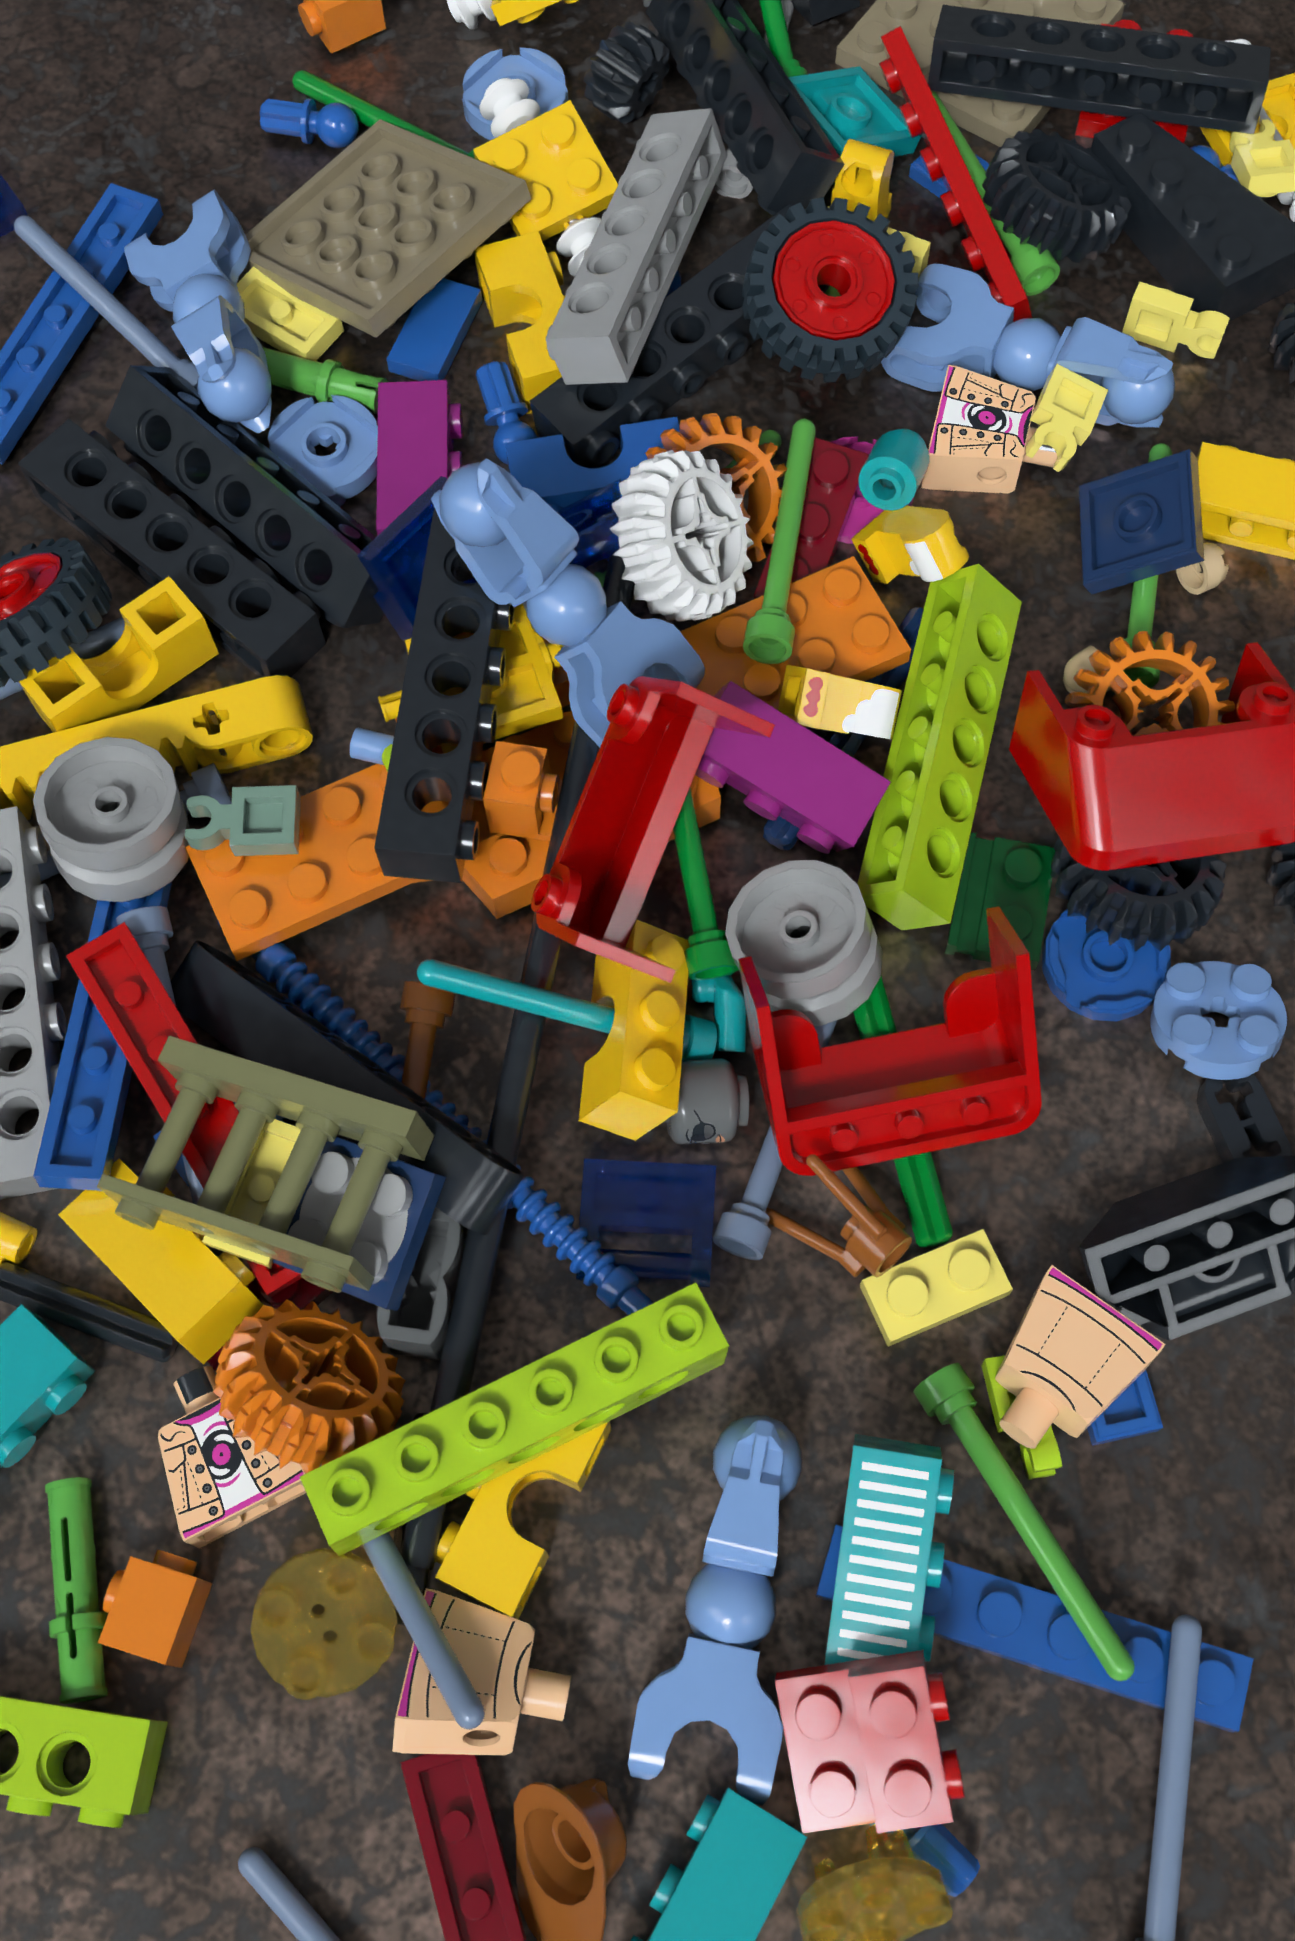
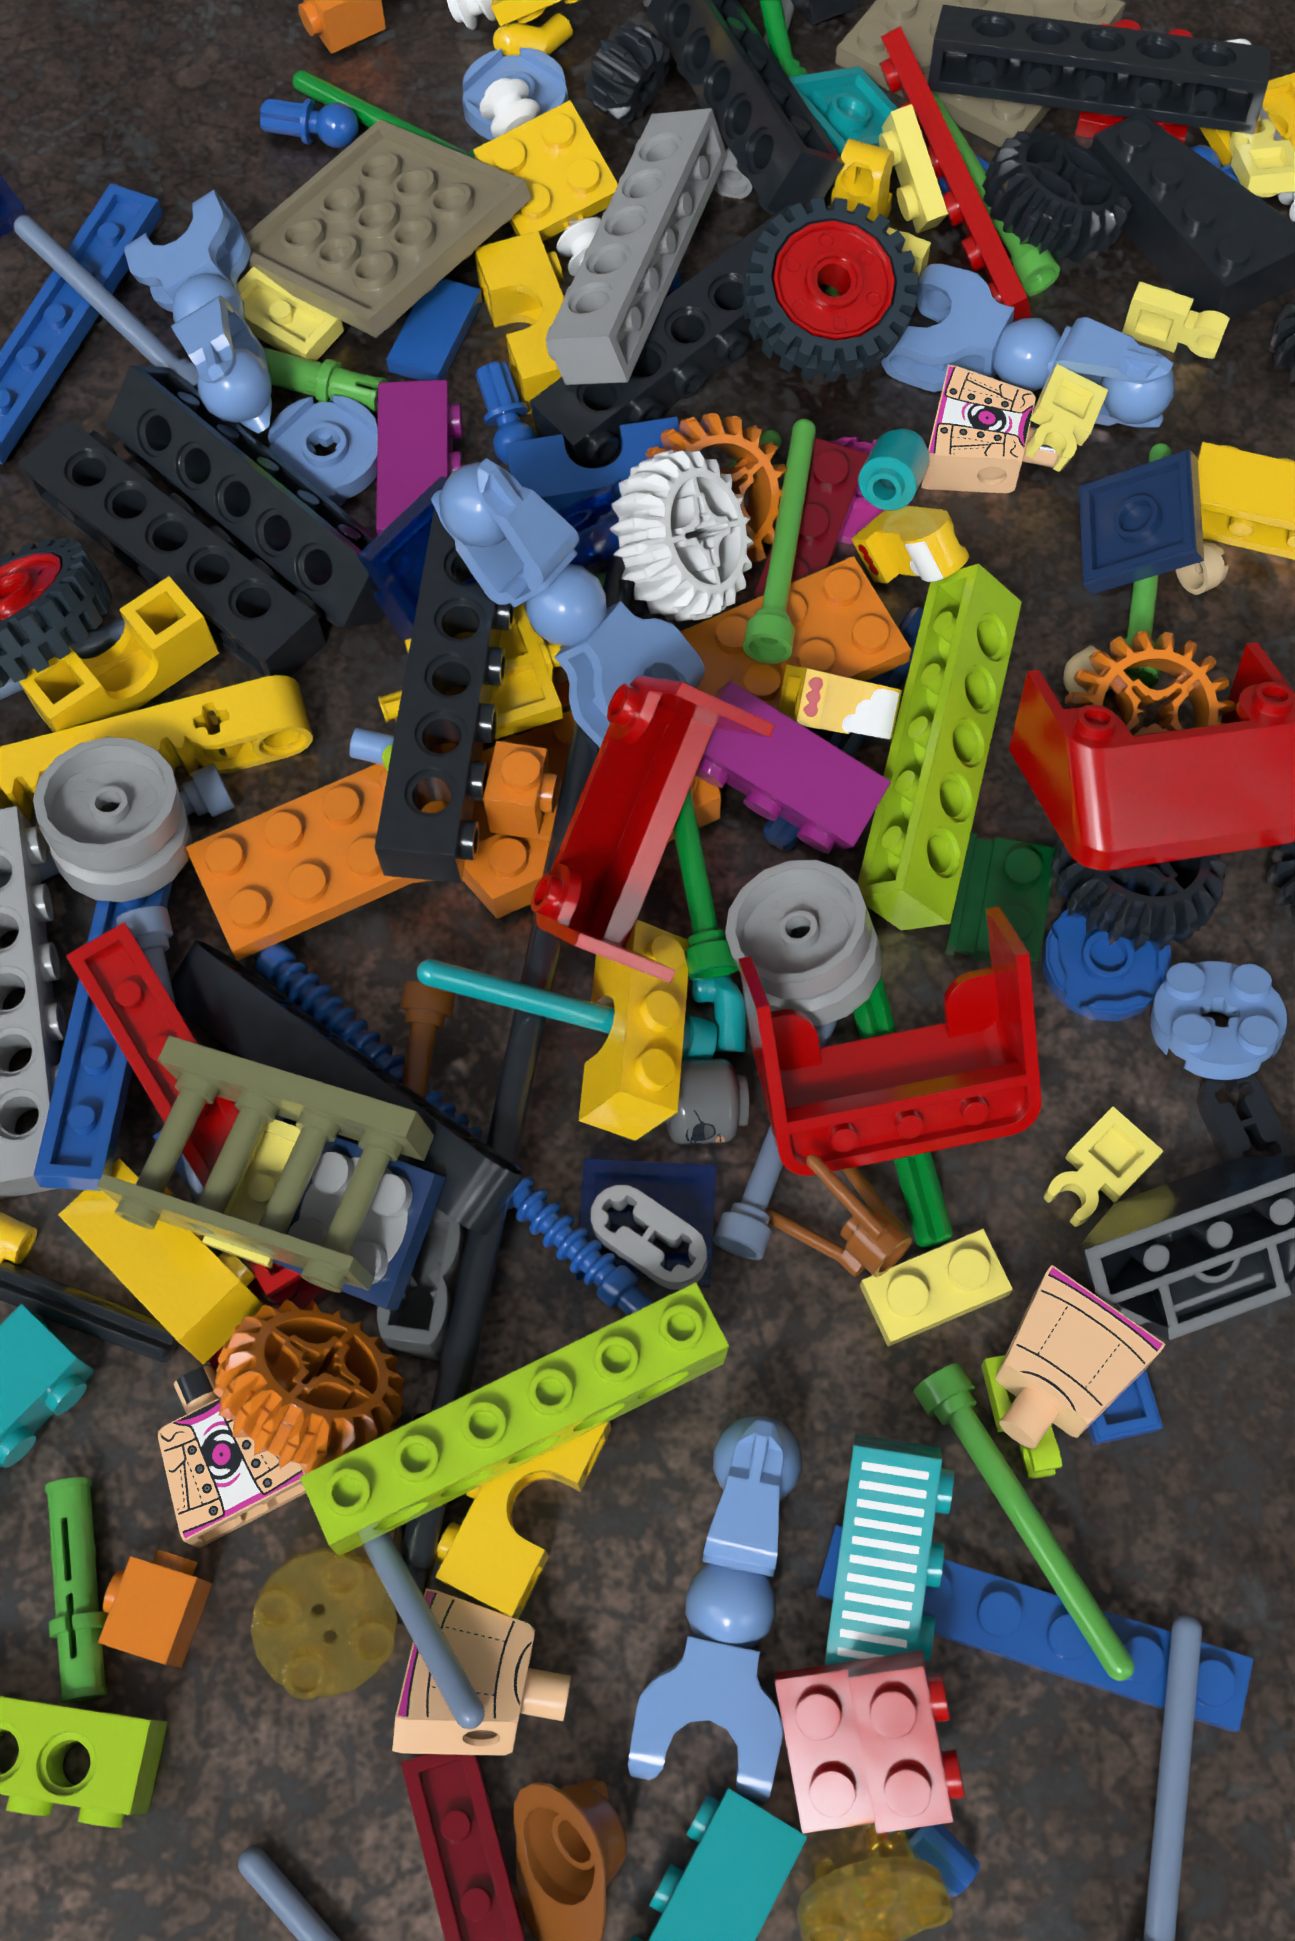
(255, 823): sand green plate -> none
(545, 39): none -> yellow arm
(658, 1224): none -> light grey beam
(919, 190): none -> light yellow plate
(1106, 1160): none -> light yellow plate

